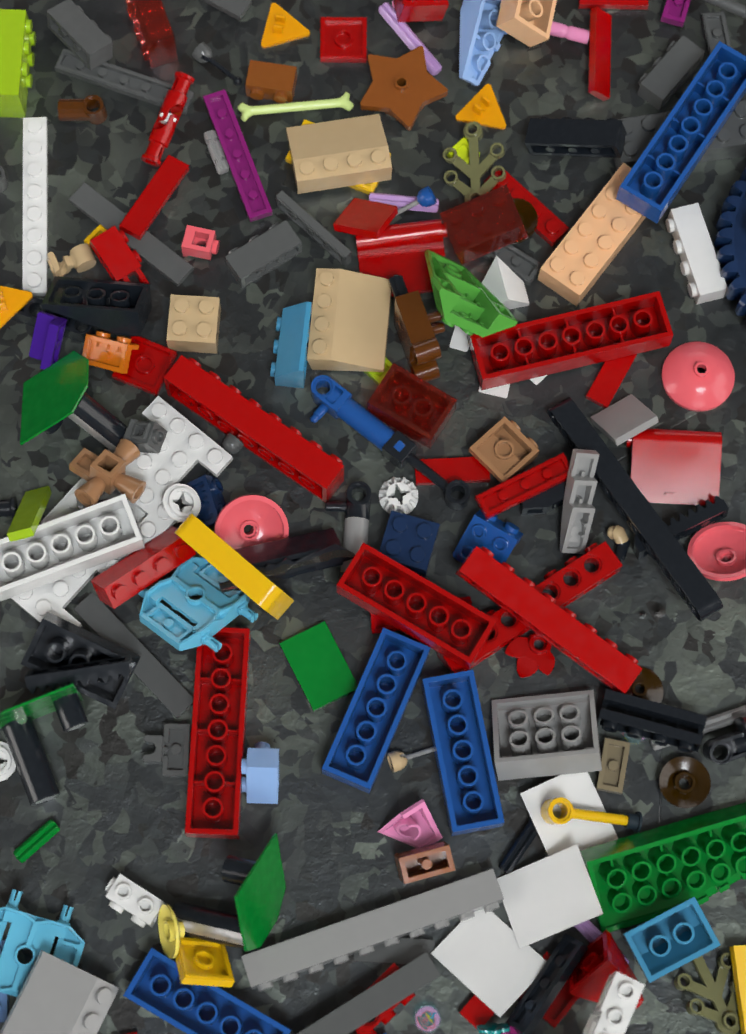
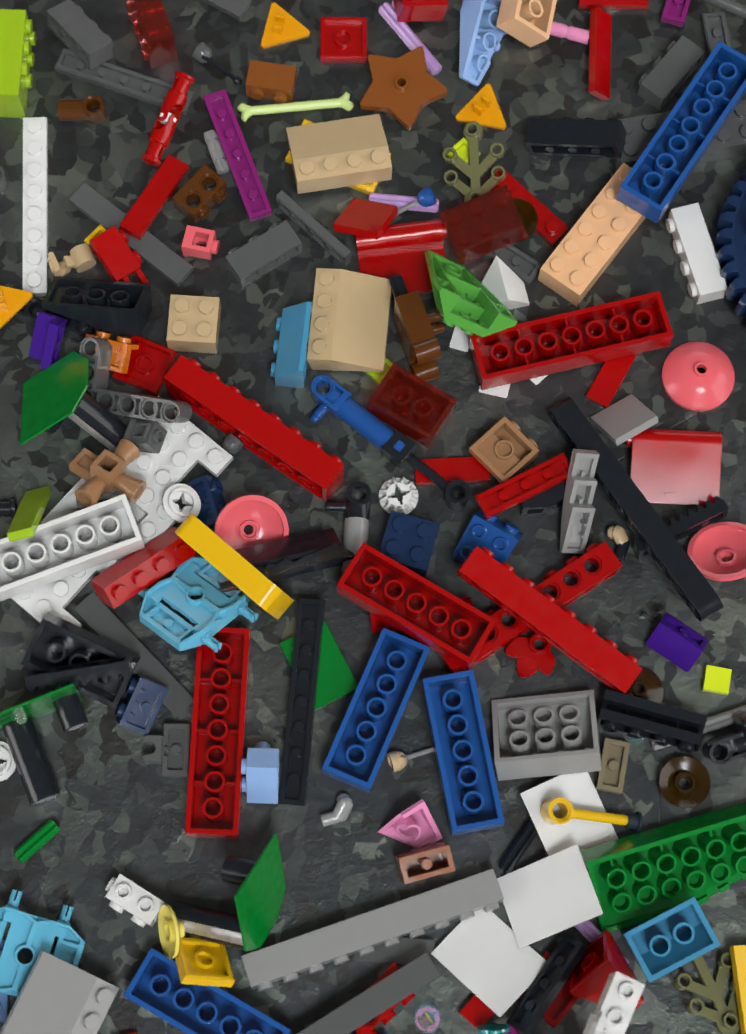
(121, 399): none -> dark grey beam
(140, 704): none -> dark blue bracket
(194, 192): none -> reddish brown brick
(302, 702): none -> black plate
(340, 812): none -> light grey arm
(677, 642): none -> dark purple panel
(716, 680): none -> neon yellow tile

